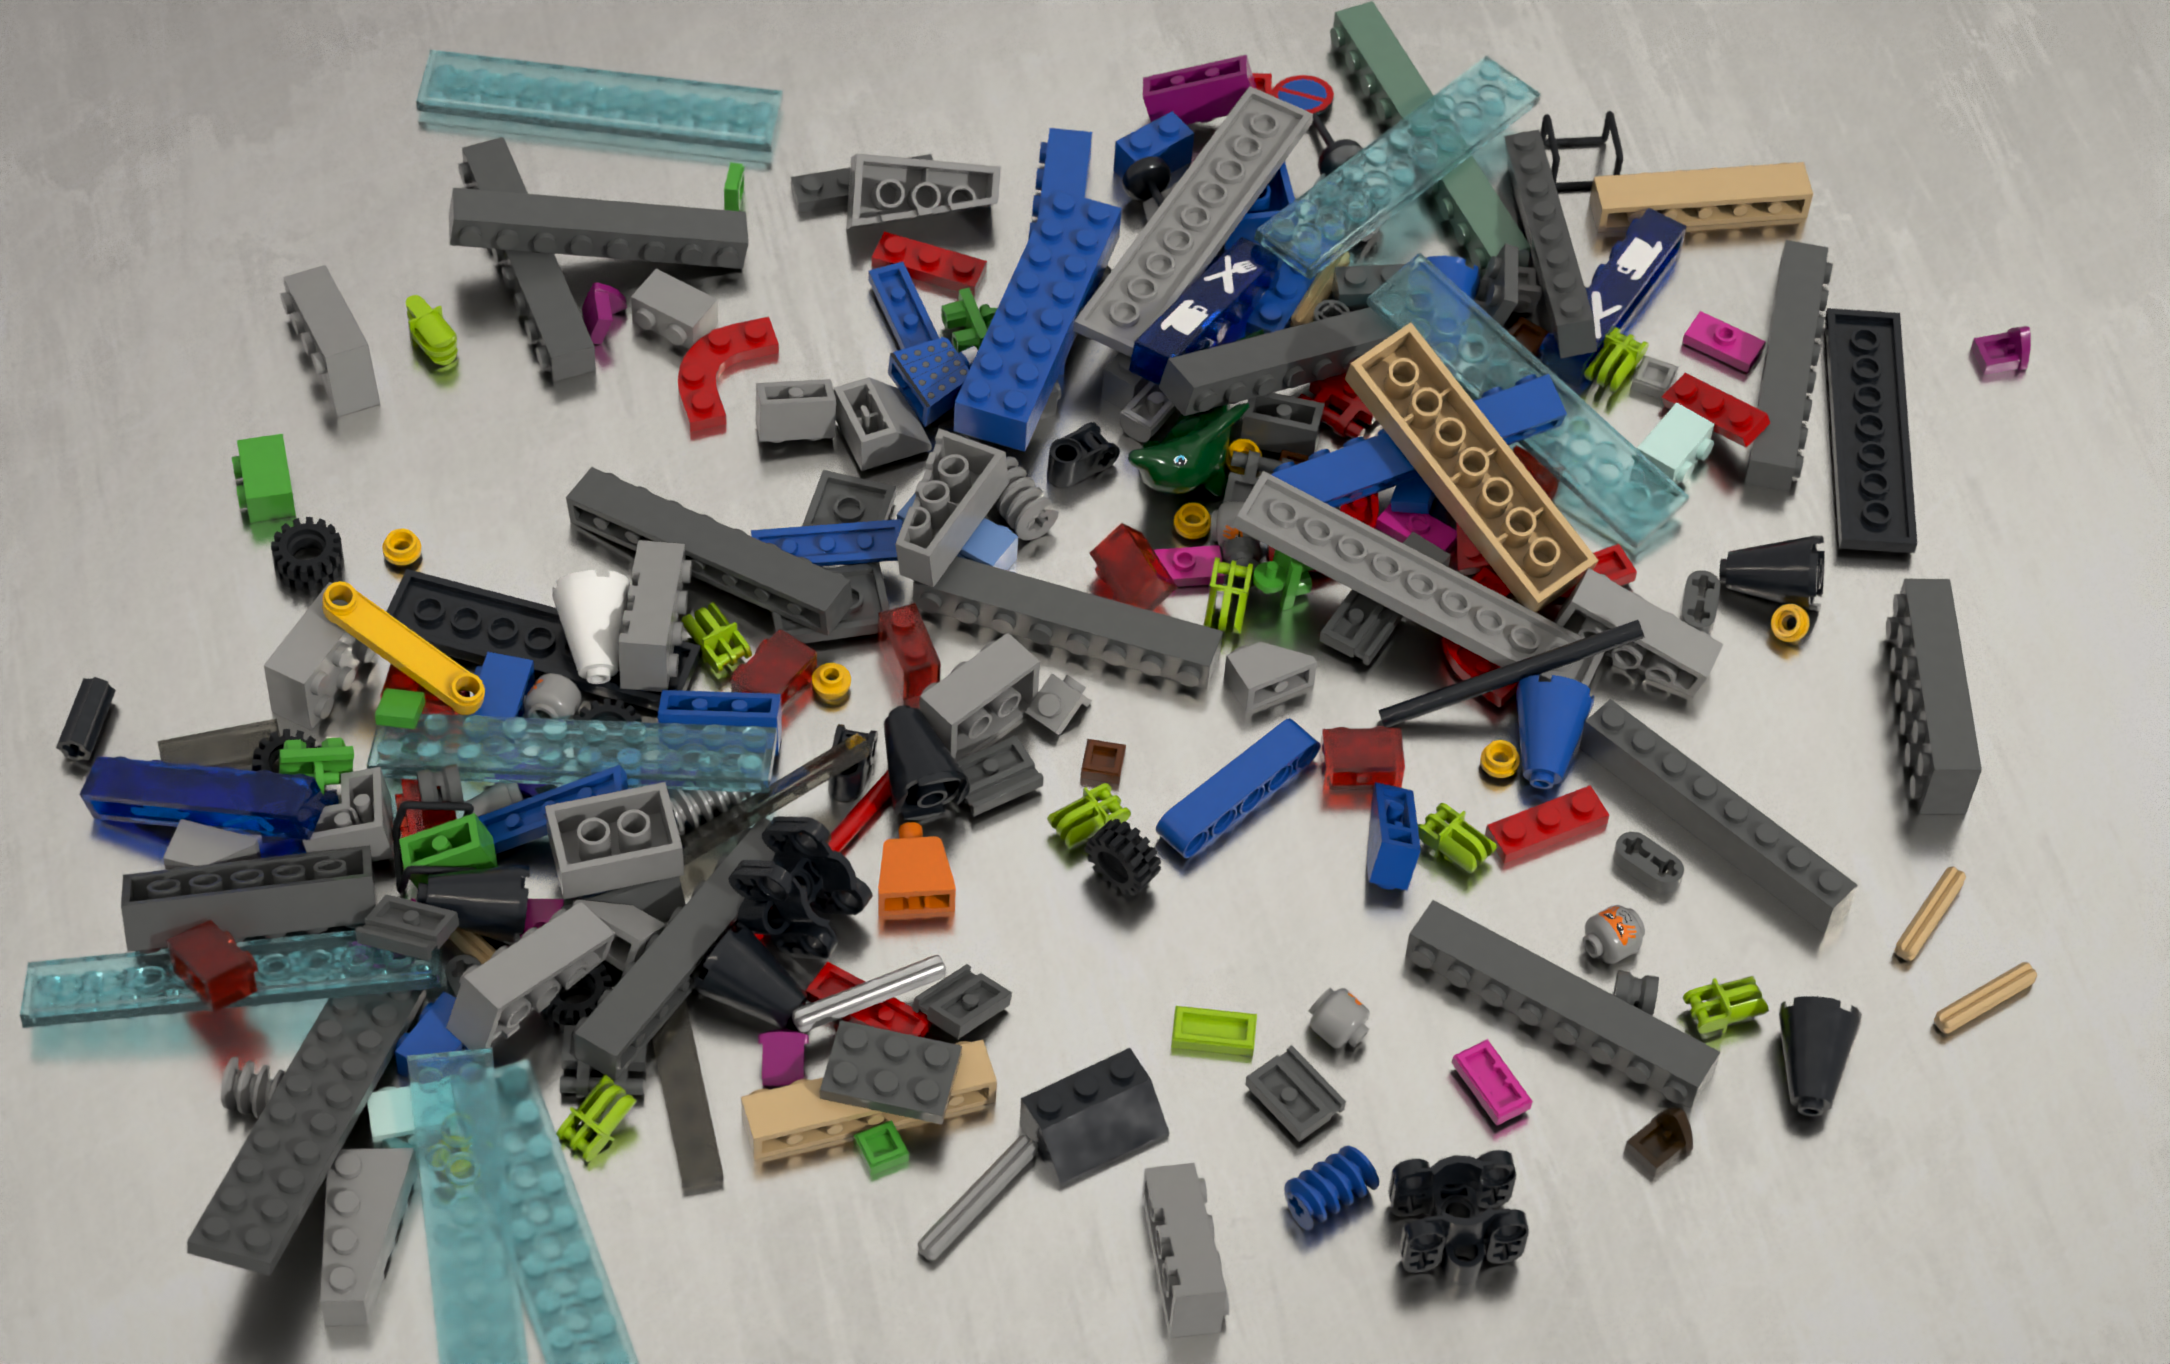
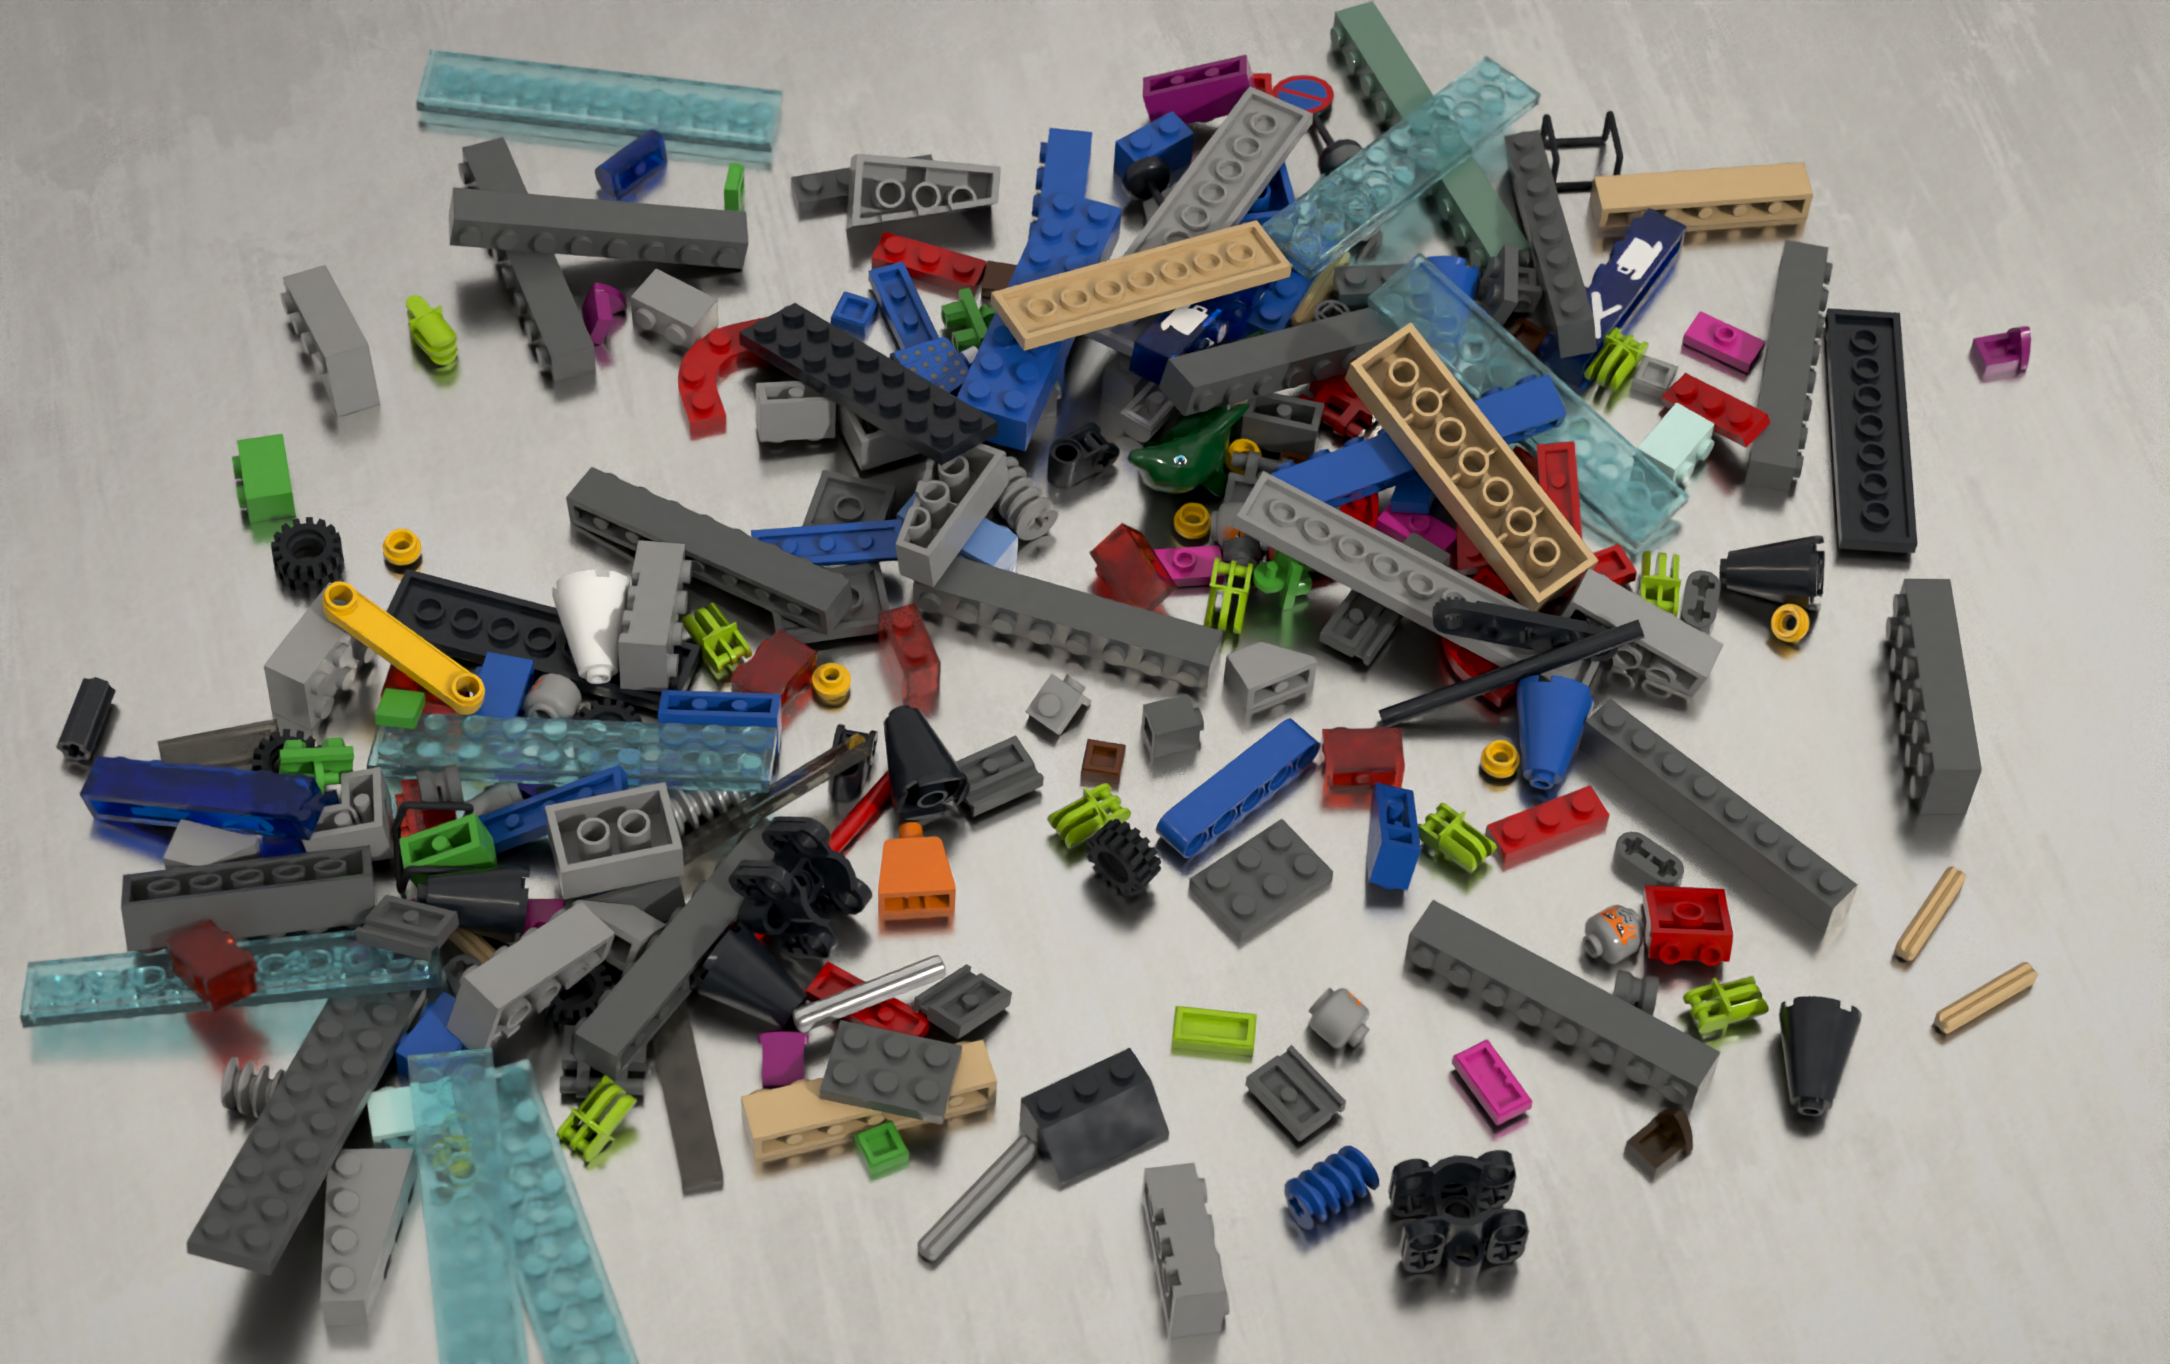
(632, 164): none -> clear blue brick
(854, 313): none -> blue tile
(869, 383): none -> black plate
(982, 696): light grey brick -> none
(996, 277): none -> reddish brown tile
(1140, 285): none -> tan plate
(1171, 725): none -> dark grey brick
(1260, 879): none -> dark grey plate
(1507, 625): none -> black piece
(1560, 479): none -> red plate
(1659, 588): none -> lime arm
(1687, 924): none -> red plate

